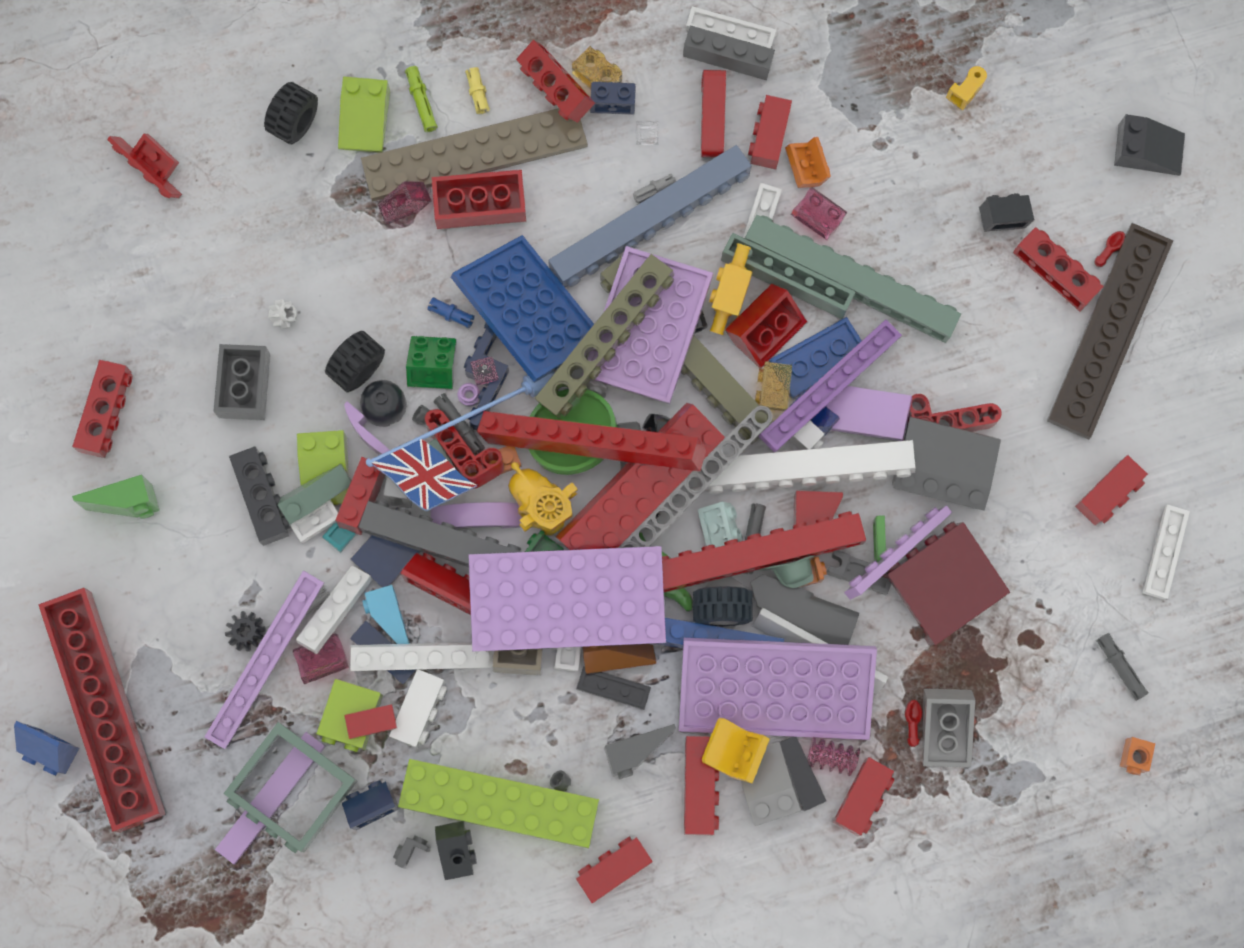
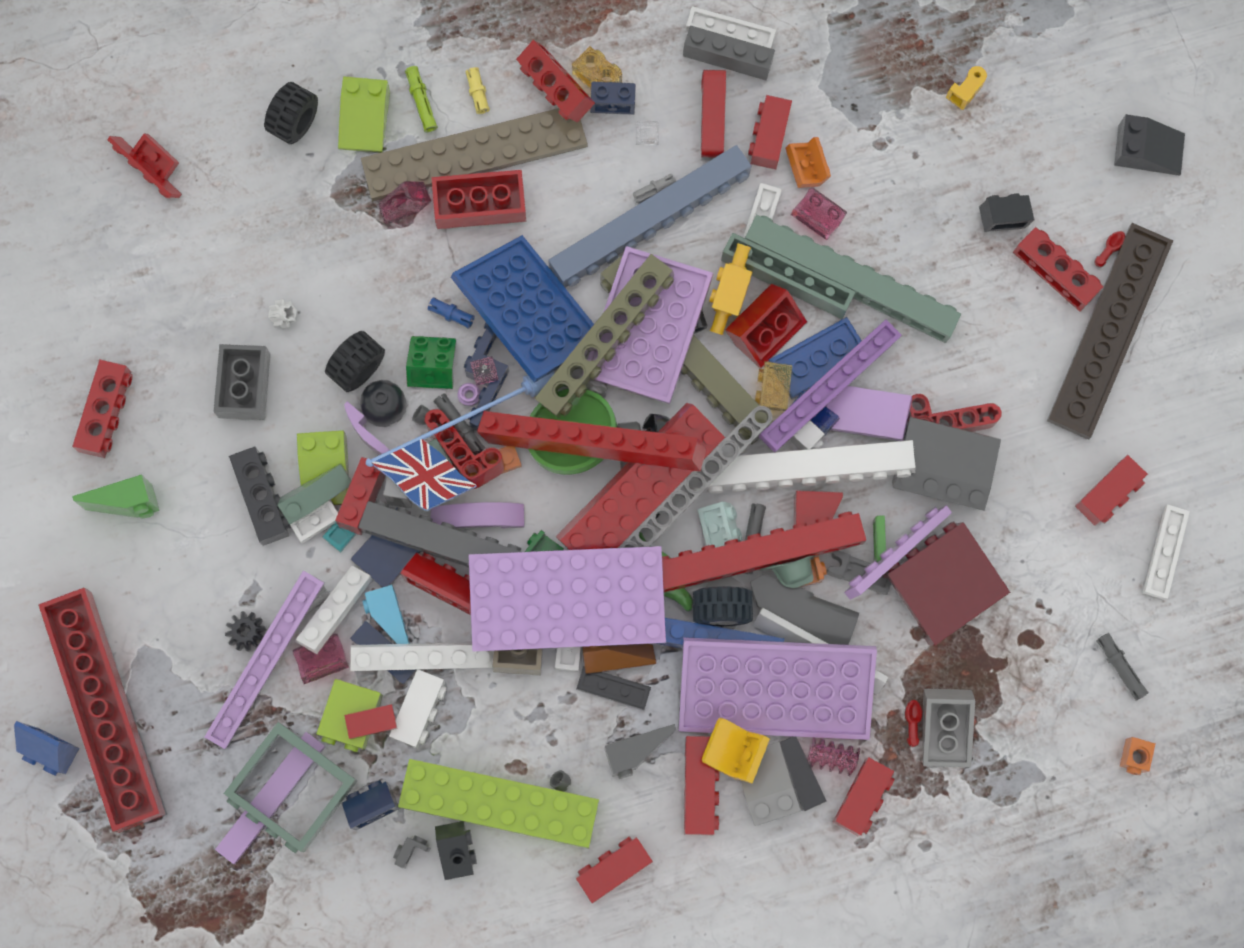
(540, 500): yellow helmet -> none

